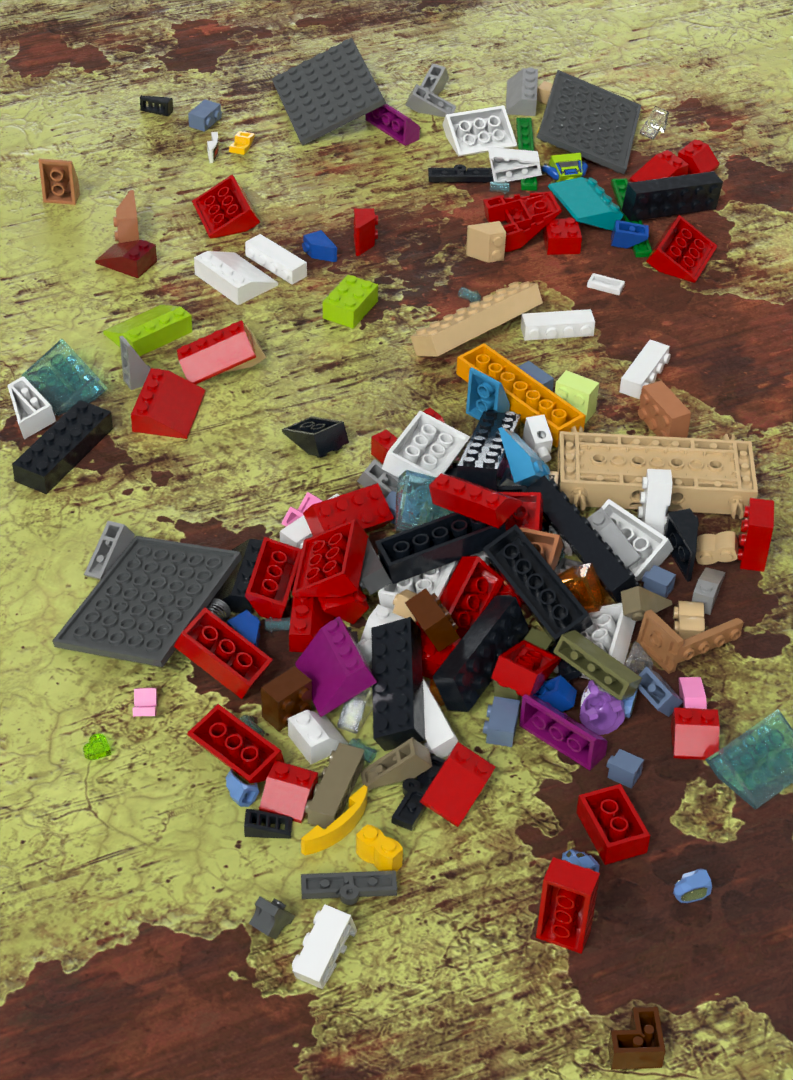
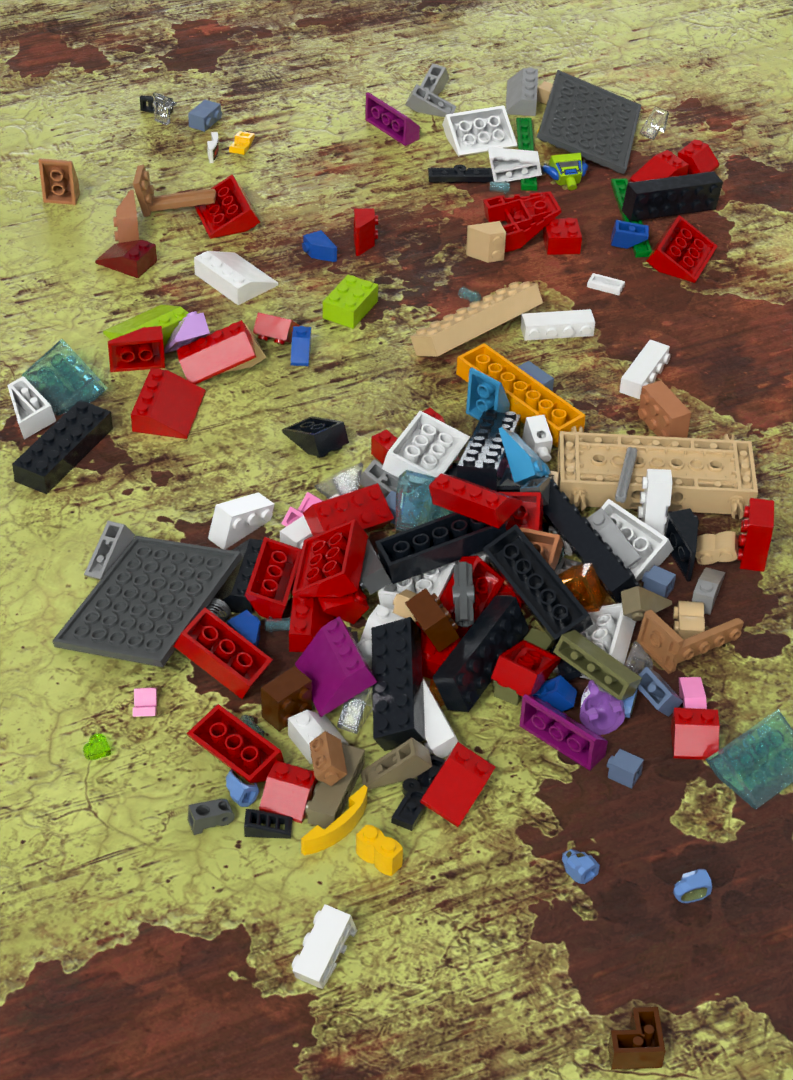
(133, 367): light grey slope -> none
(137, 350): none -> red slope
(150, 203): none -> medium nougat bracket
(162, 108): none -> clear slope
(188, 331): none -> lavender slope
(209, 815): none -> dark grey leg
(239, 518): none -> white wedge
(270, 917): dark grey brick -> none
(274, 328): none -> slope
(276, 259): white brick -> none
(300, 346): none -> blue slope
(328, 91): dark grey plate -> none
(328, 758): none -> medium nougat brick
(341, 482): none -> clear slope
(348, 885): dark grey hinge -> none
(370, 753): clear light blue pin -> none
(463, 594): none -> dark grey piece
(502, 721): sand blue brick -> none
(538, 485): none -> dark grey slope
(567, 905): red brick -> none
(578, 392): yellowish green brick -> none
(587, 202): teal slope -> none
(613, 824): red brick -> none
(626, 474): none -> light grey axle

